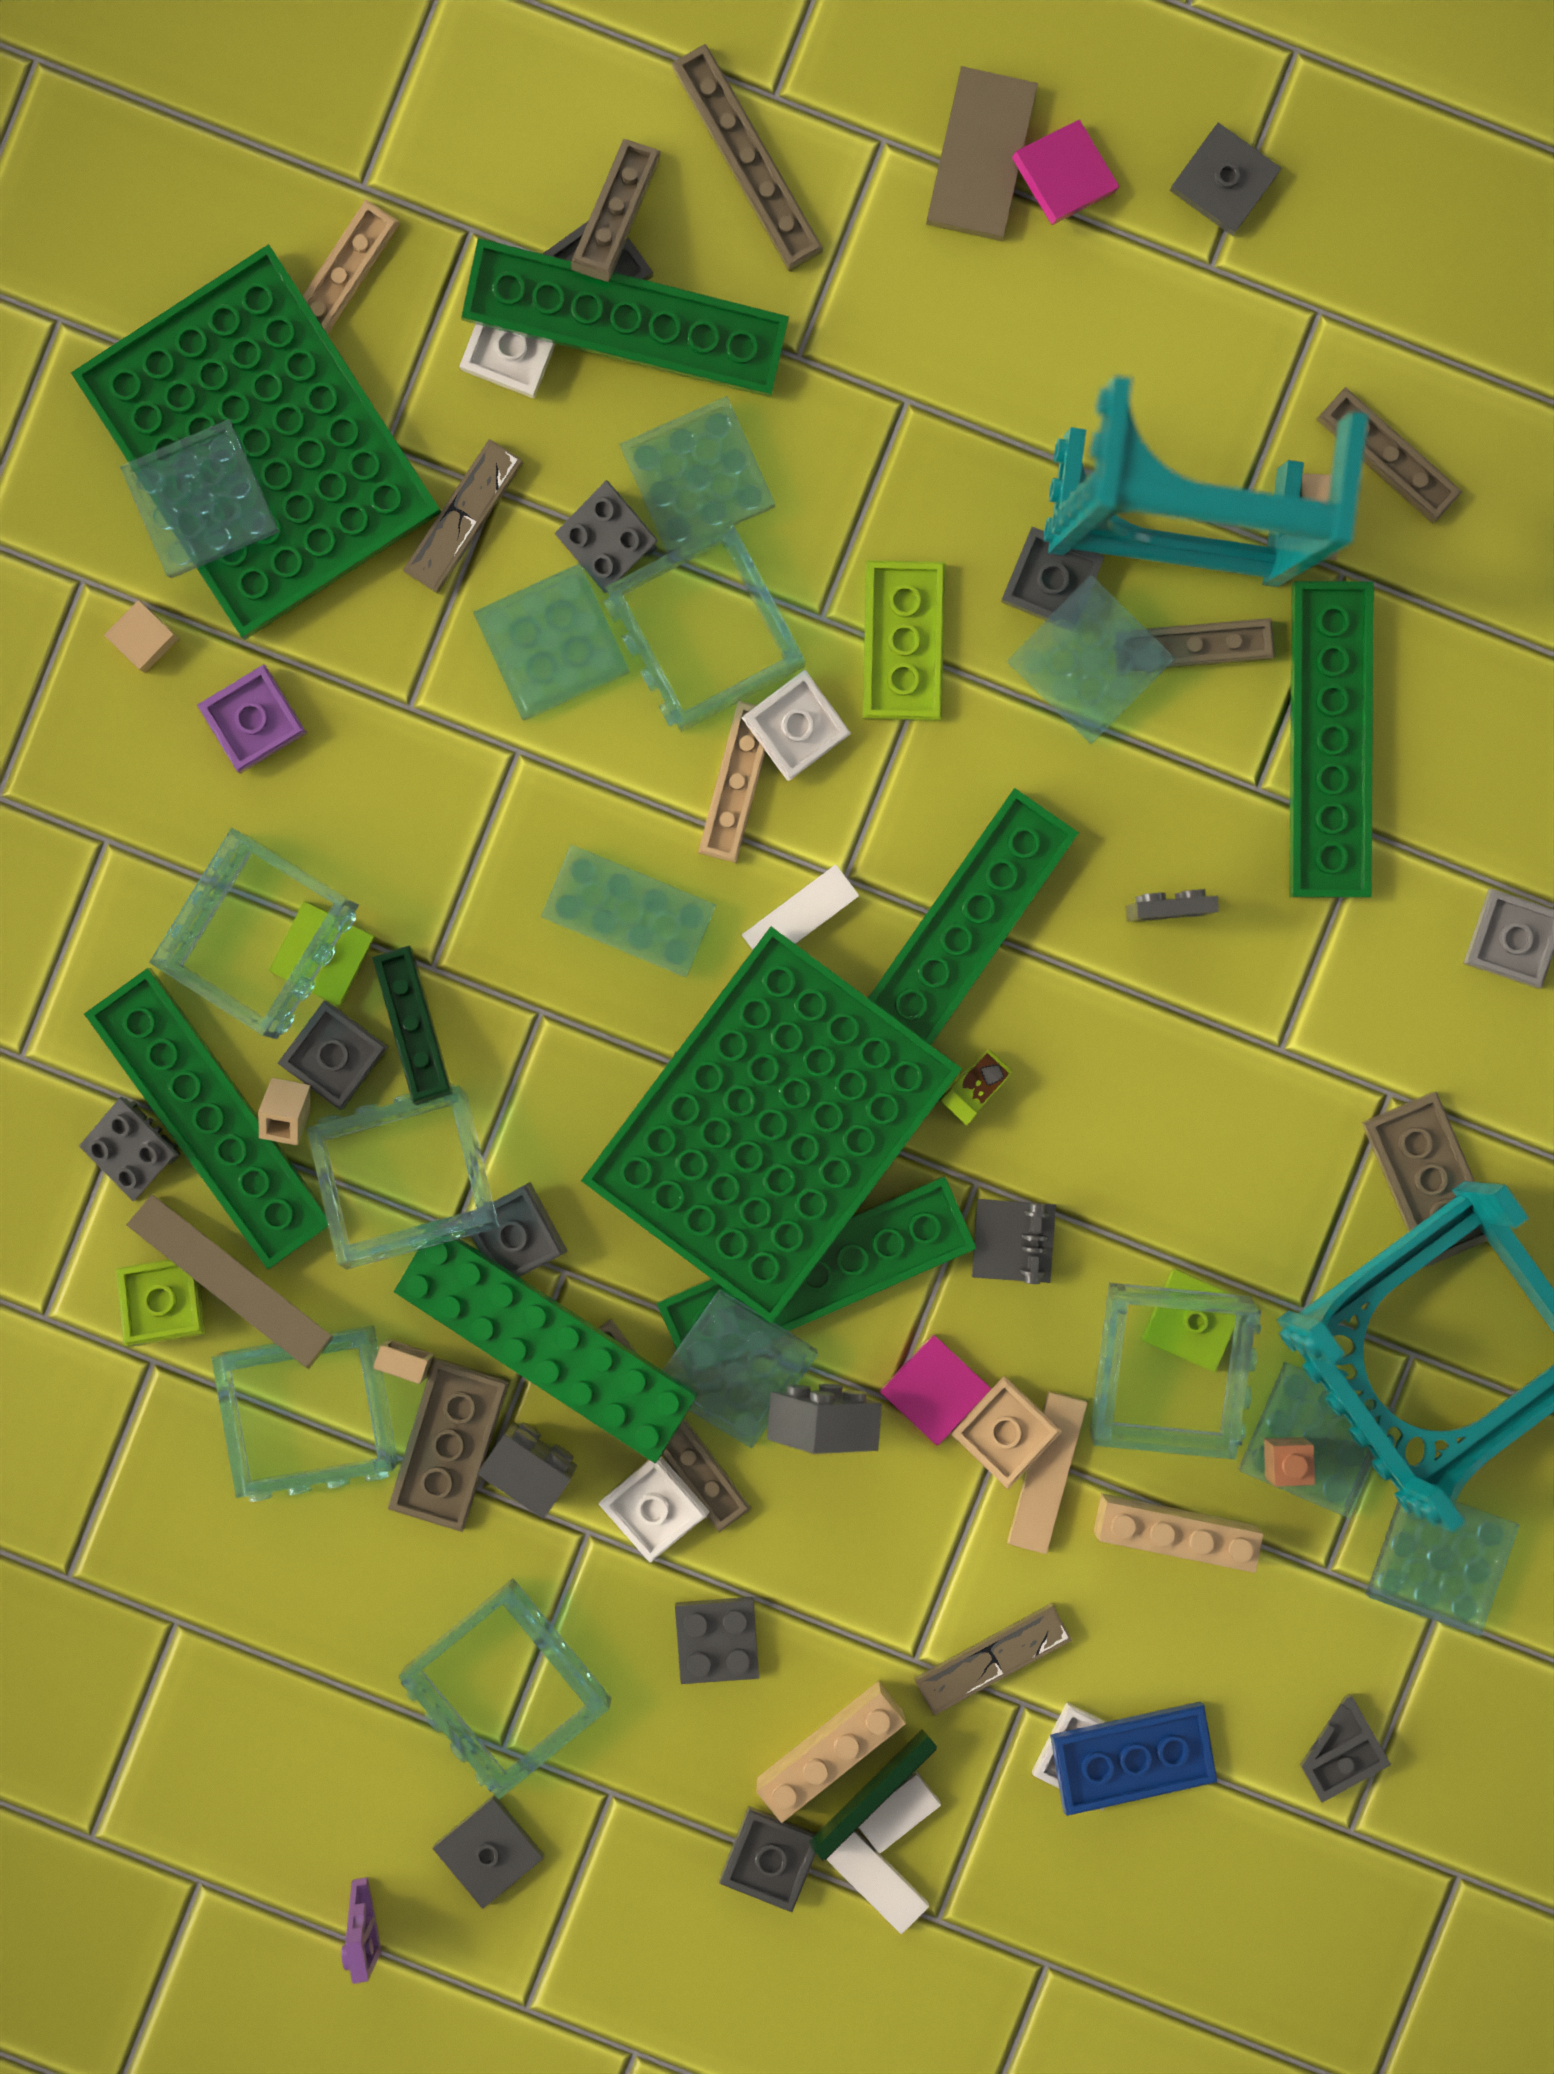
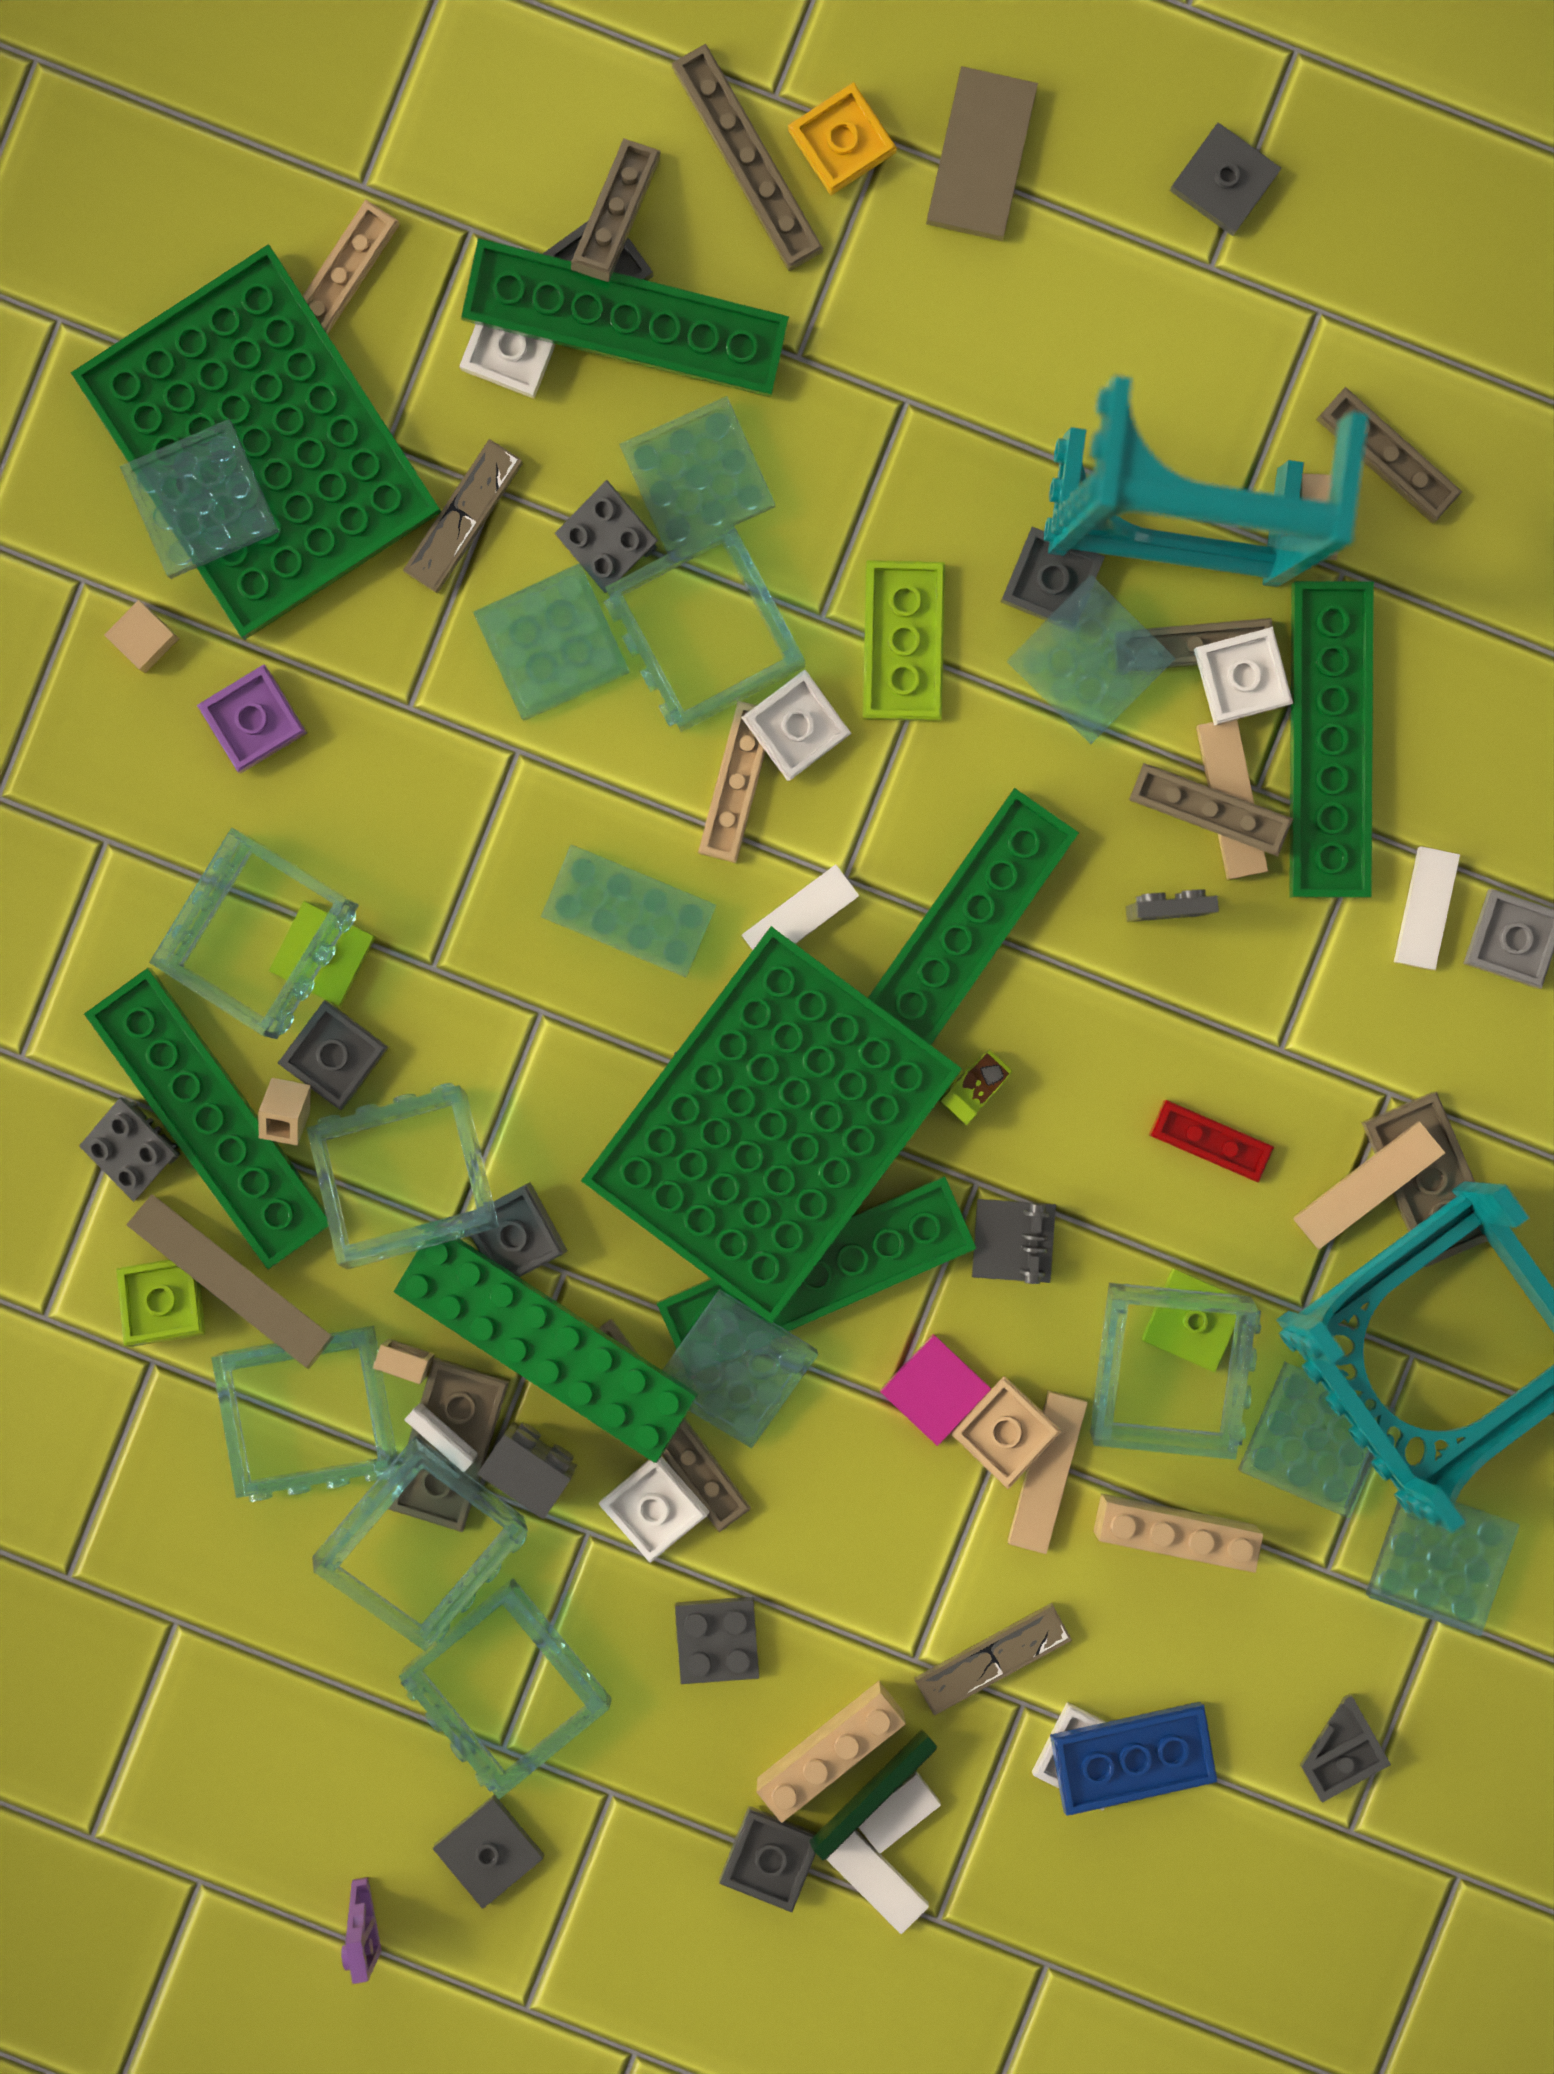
(377, 1501): none -> clear light blue window
(412, 1025): dark green tile -> none
(441, 1437): none -> white tile
(824, 1419): dark grey brick -> none
(842, 139): none -> yellow plate
(1065, 172): dark pink tile -> none
(1211, 809): none -> dark tan tile
(1211, 1141): none -> red tile
(1228, 773): none -> tan tile
(1243, 676): none -> white tile
(1289, 1461): nougat brick -> none
(1368, 1185): none -> tan tile
(1426, 908): none -> white tile

